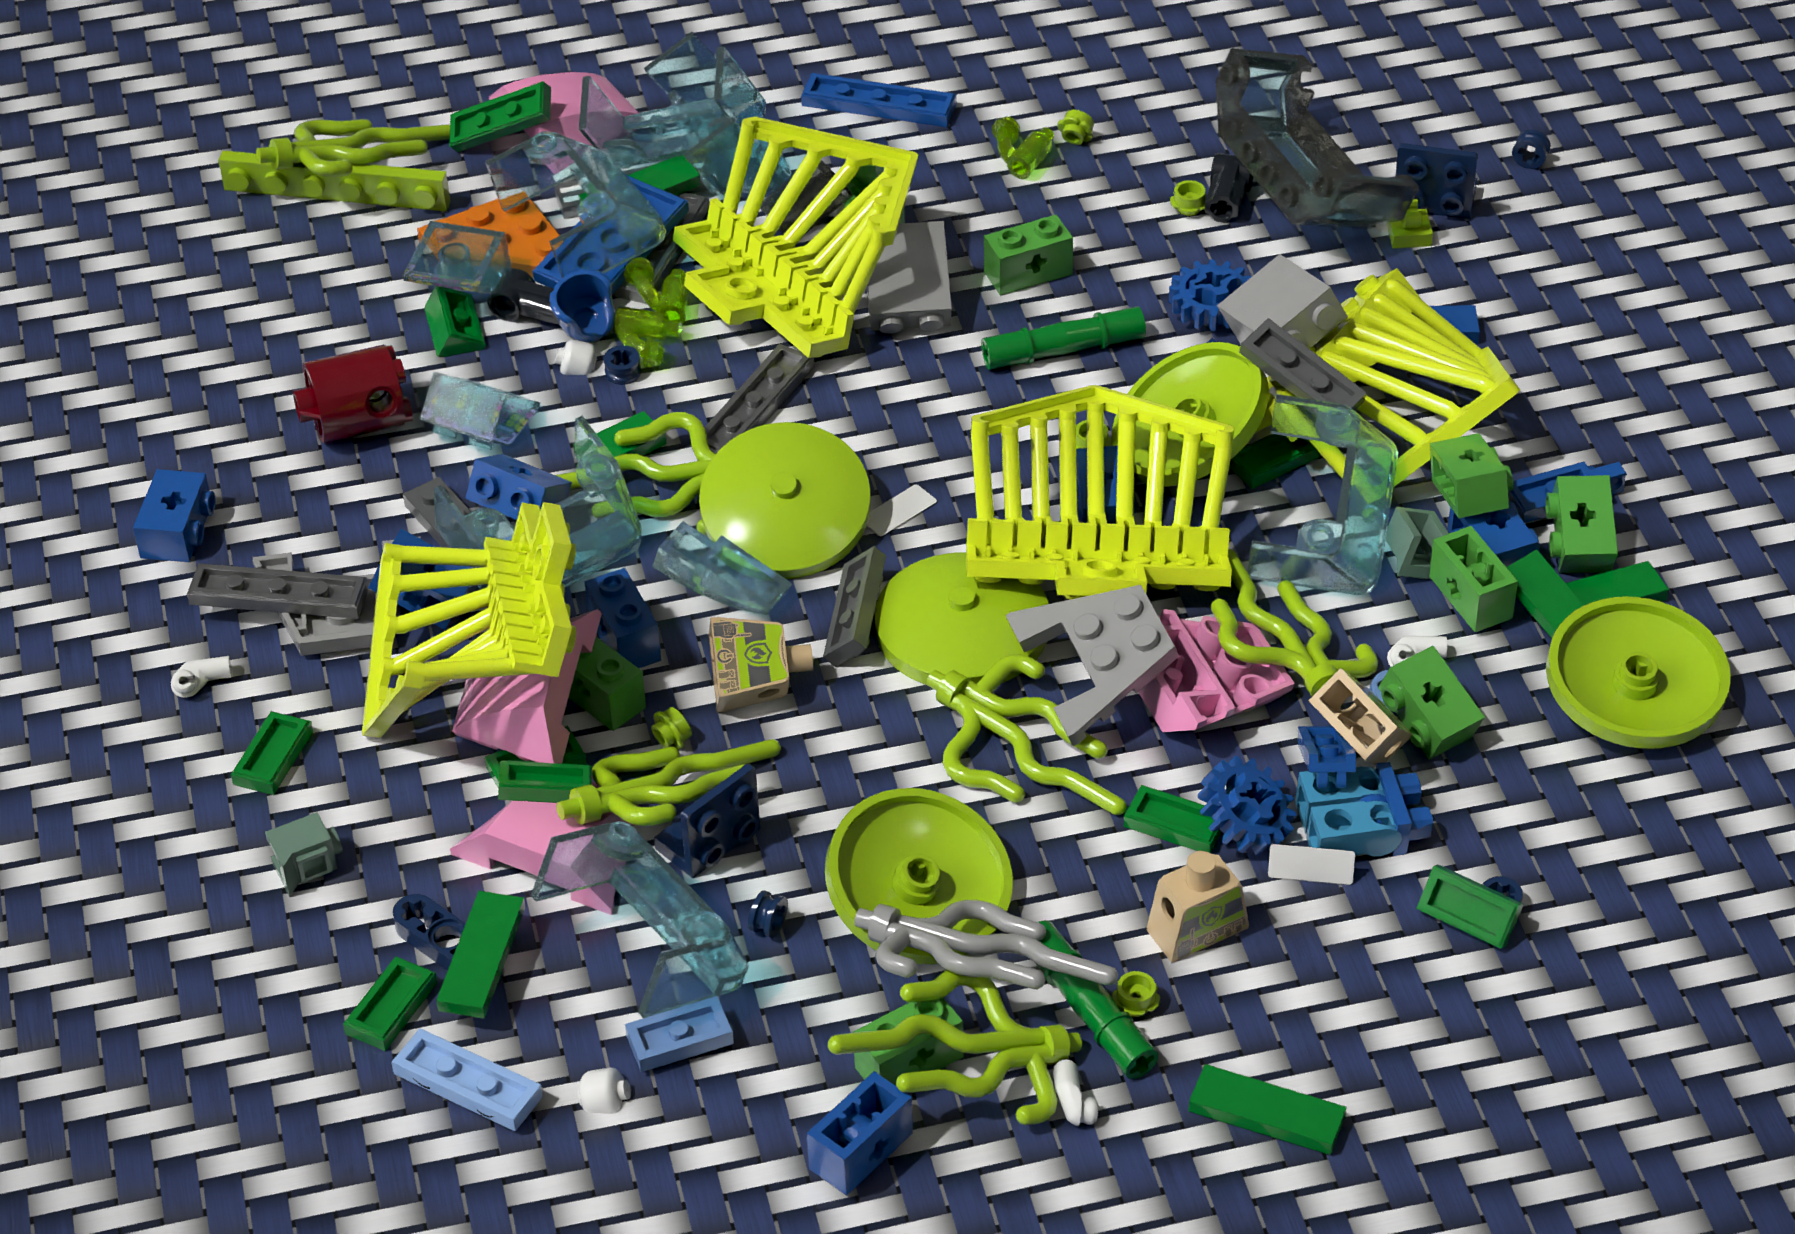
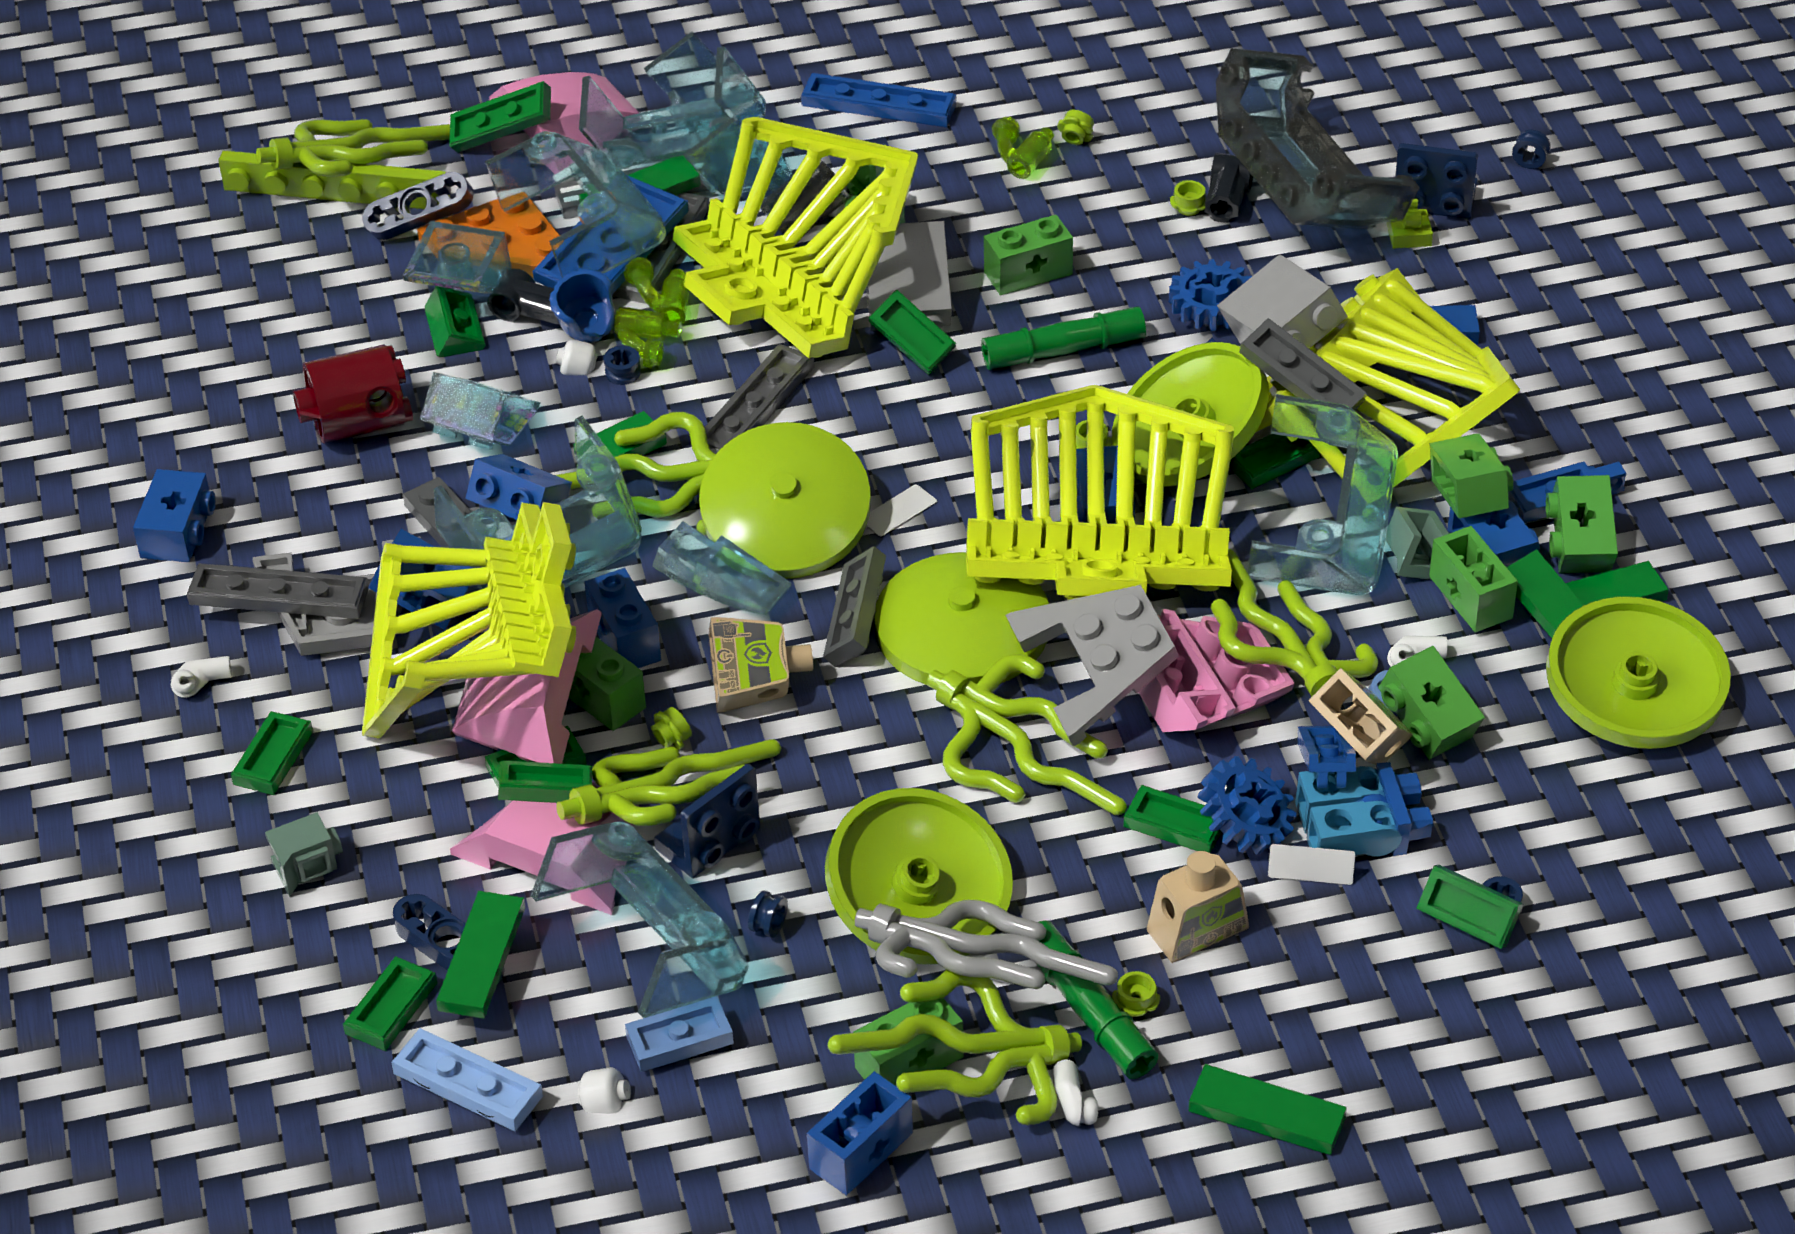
(395, 226): none -> beam
(912, 332): none -> green tile

